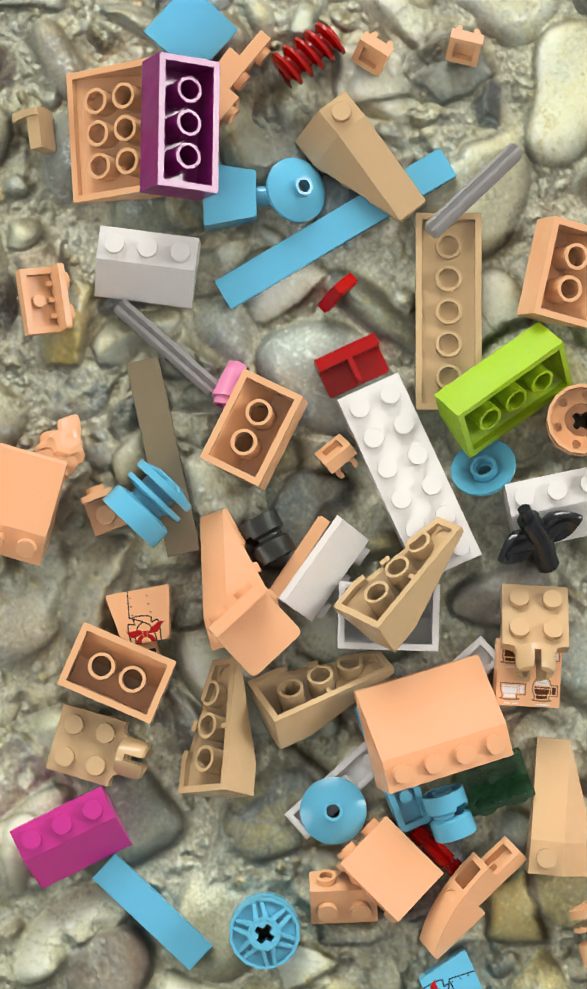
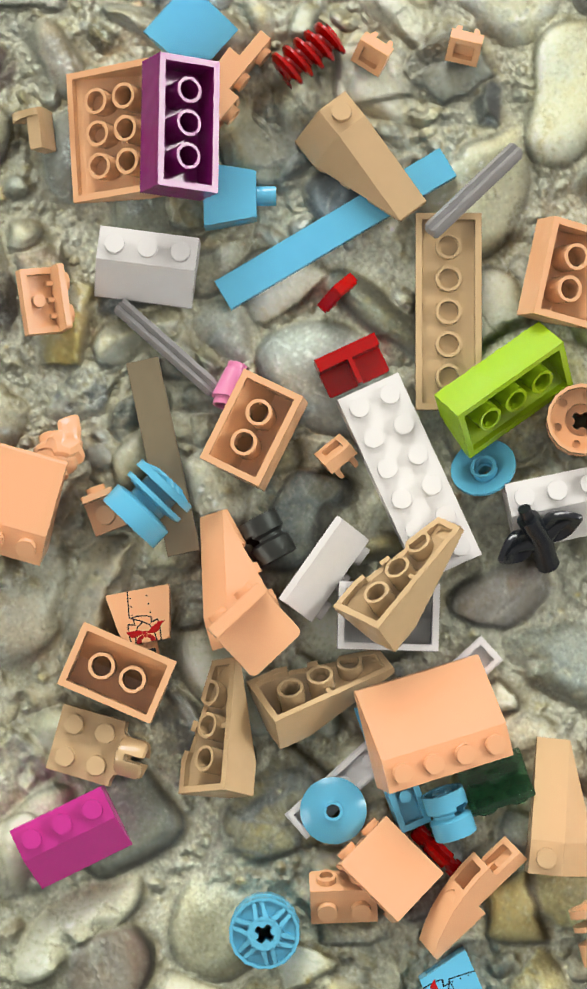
(152, 911): medium azure tile -> none
(285, 194): medium azure dish -> none
(300, 555): light nougat tile -> none
(514, 691): light nougat tile -> none
(534, 627): tan plate -> none

